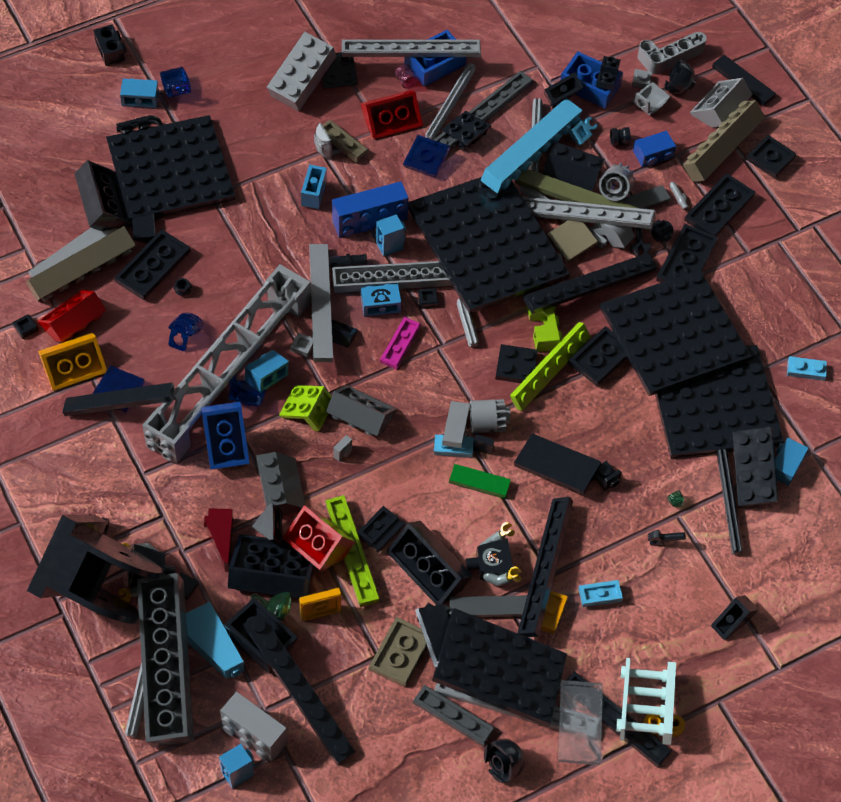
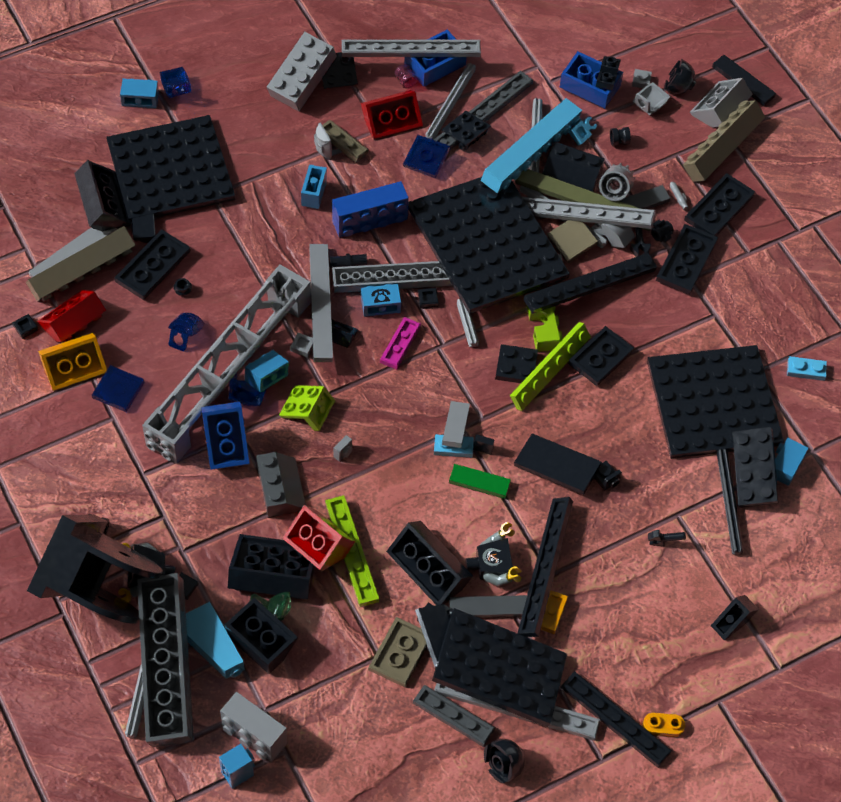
(109, 44): black brick -> none
(118, 399): black tile -> none
(140, 123): black piece -> none
(220, 529): dark red slope -> none
(270, 524): black slope -> none
(299, 688): black plate -> none
(320, 604): light orange tile -> none
(360, 410): dark grey slope -> none
(381, 529): black plate -> none
(390, 235): dark azure brick -> none
(488, 416): light grey gear -> none
(563, 89): black slope -> none
(580, 722): clear tile -> none
(600, 593): medium azure plate -> none
(654, 148): blue brick -> none
(662, 59): light grey beam -> none
(665, 693): light aqua fence -> none
(674, 332): black plate -> none
(676, 498): clear green hinge -> none
(771, 156): black plate -> none

